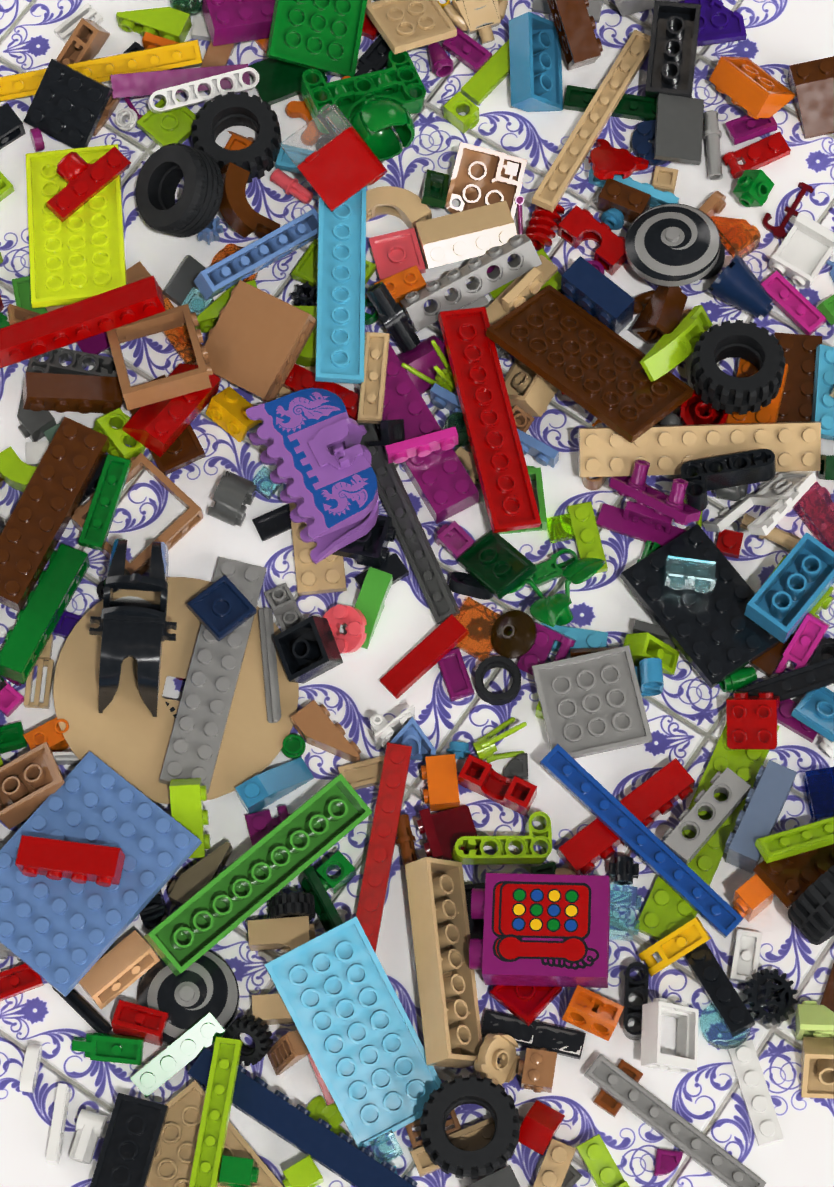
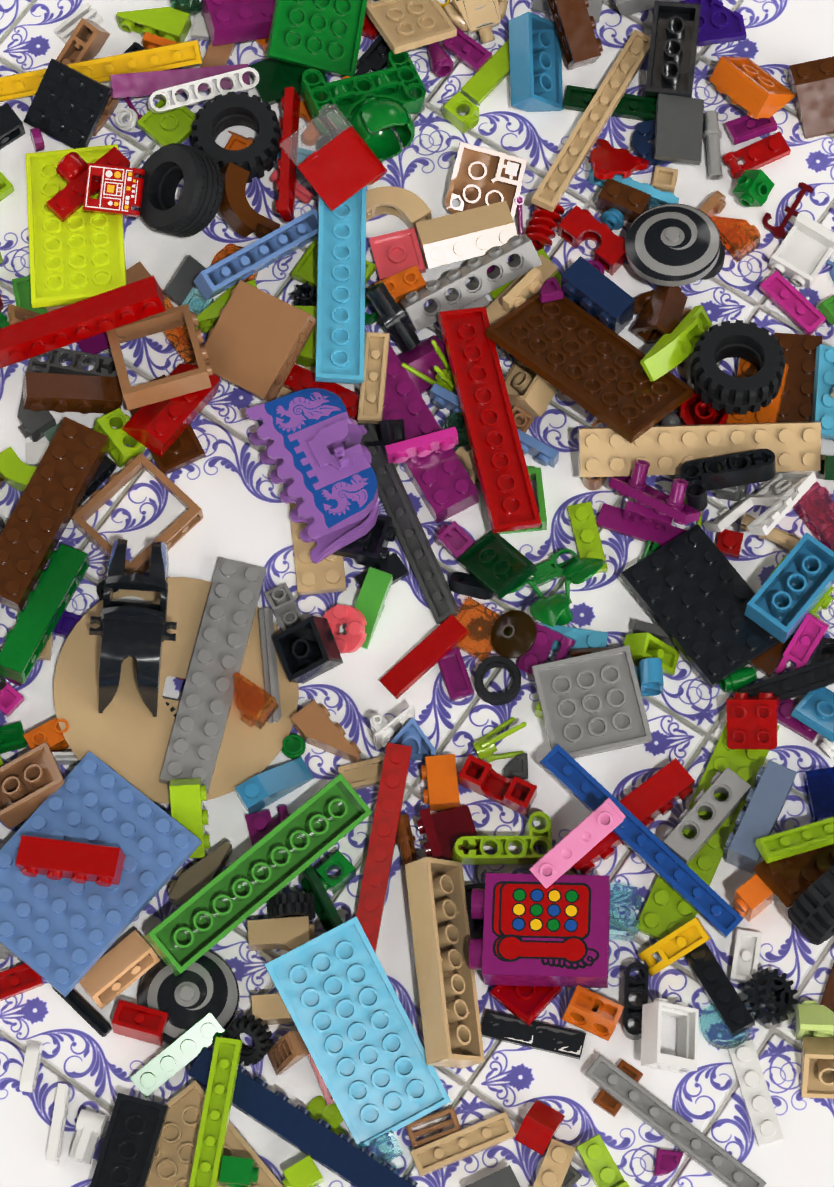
(29, 682): tan tile -> none
(105, 502): green plate -> none
(110, 1048): green hinge -> none
(117, 190): none -> red container
(154, 912): black gear -> none
(211, 232): medium blue gear -> none
(221, 608): dark blue plate -> none
(229, 412): yellow bracket -> none
(231, 499): dark grey brick -> none
(253, 702): none -> clear orange slope
(264, 484): clear light blue plate -> none
(273, 523): black tile -> none
(286, 184): none -> red plate
(435, 189): dark green plate -> none
(460, 749): dark azure plate -> none
(470, 1091): black tyre -> none
(495, 1047): tan plate -> none
(538, 1070): medium nougat head -> none
(550, 291): none -> magenta tile
(560, 528): clear neon green tile -> none
(577, 843): none -> bright pink fence
(623, 870): black gear -> none
(690, 574): clear light blue bracket -> none
(741, 289): dark blue cone -> none

